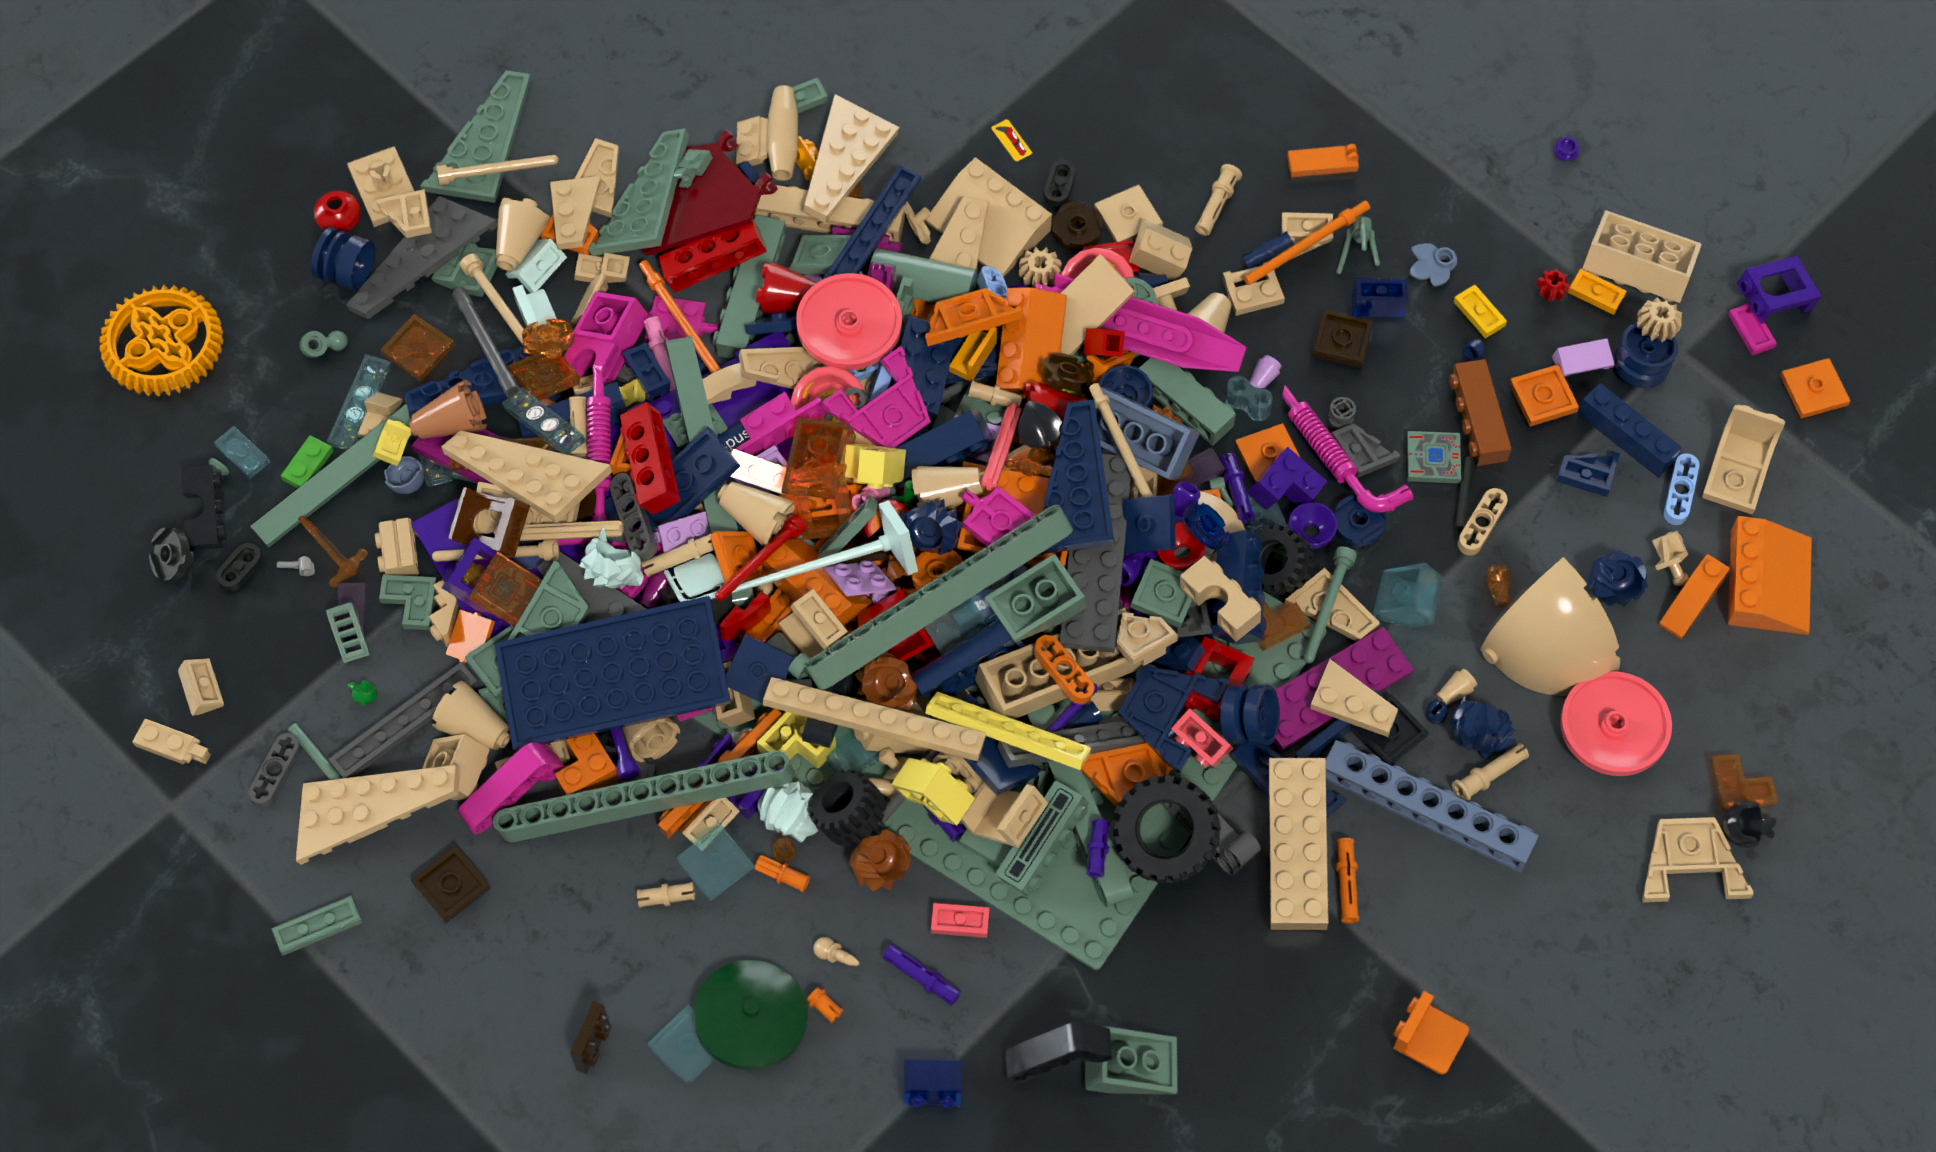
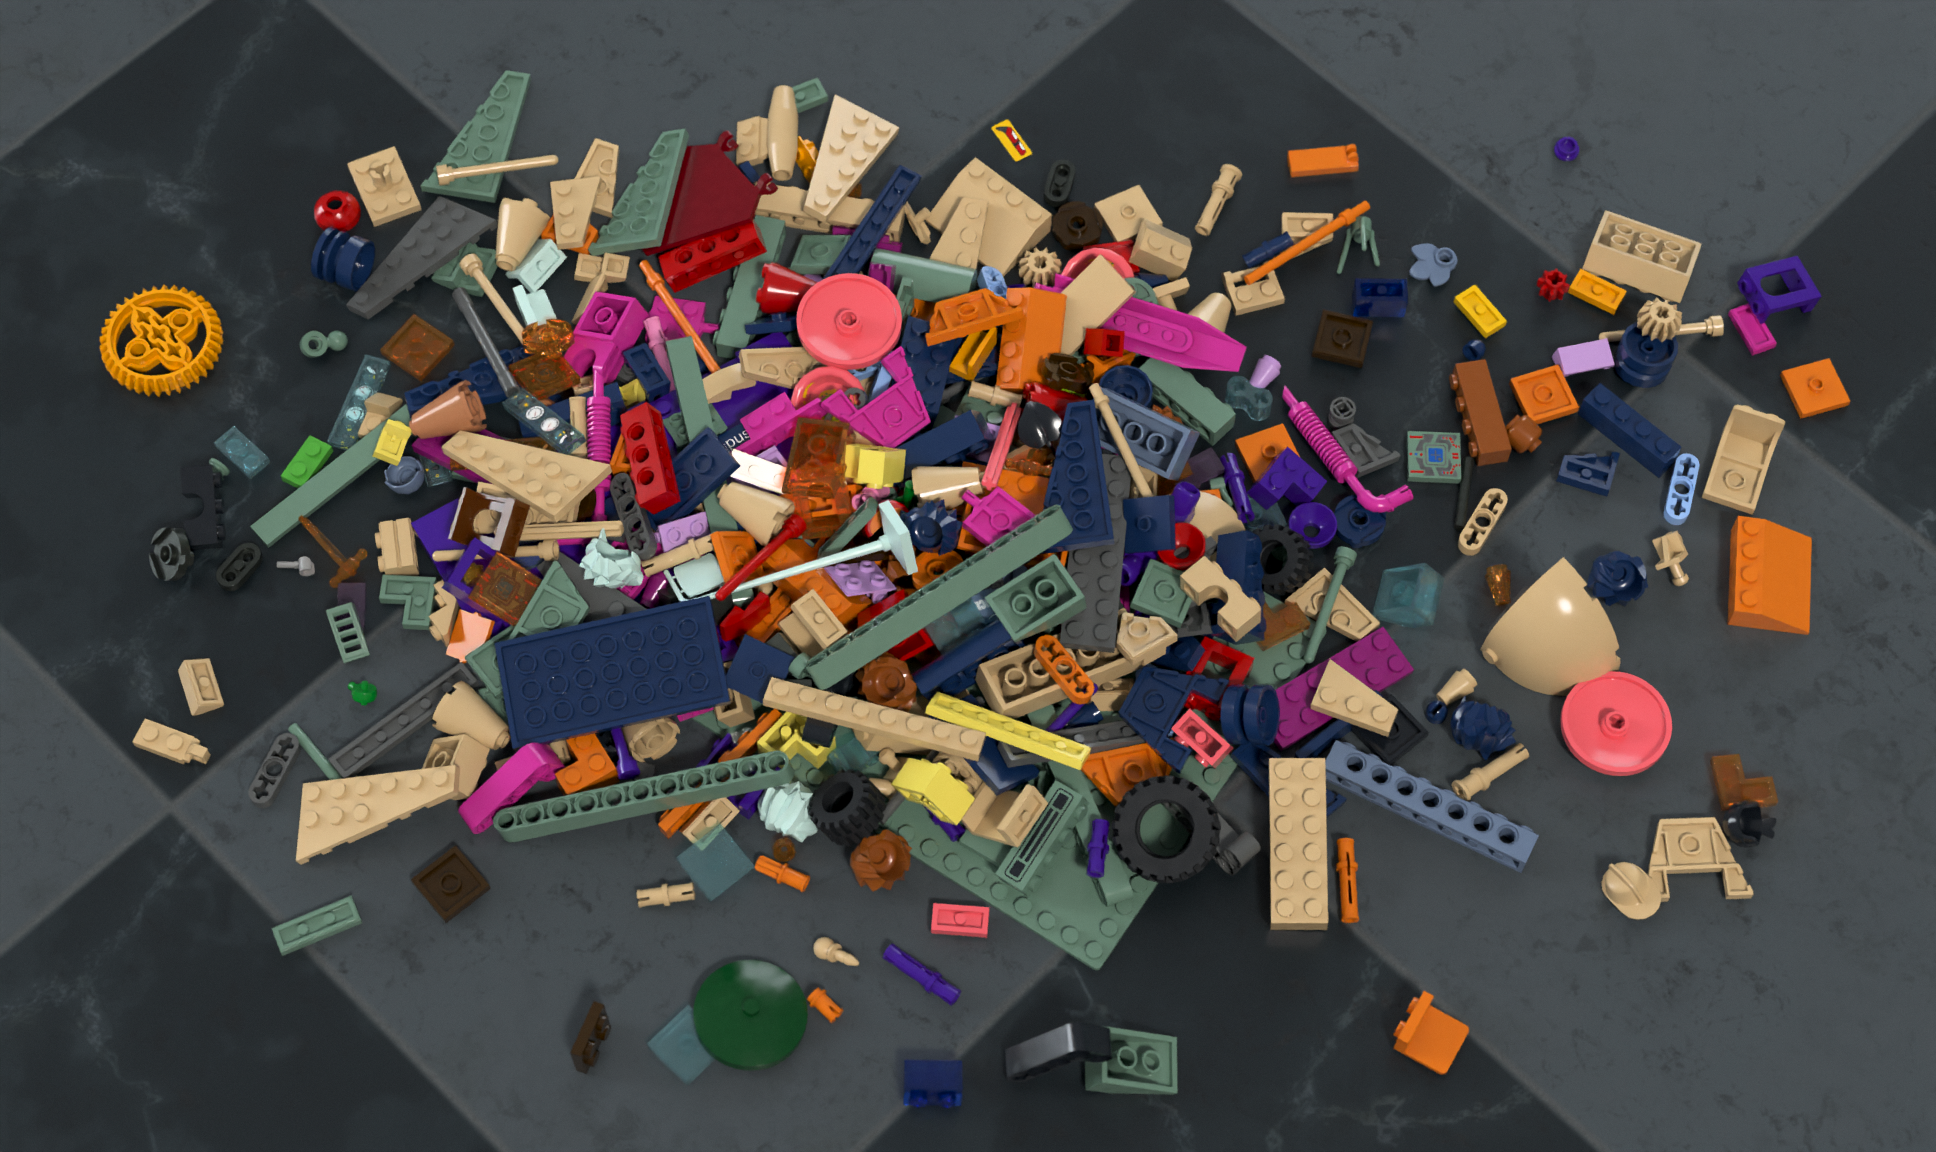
(407, 212): tan wing -> none
(692, 164): sand green plate -> none
(1206, 525): clear blue tile -> none
(1523, 434): none -> dark orange head
(1631, 890): none -> tan piece
(1694, 596): orange slope -> none
(1712, 326): none -> tan piece

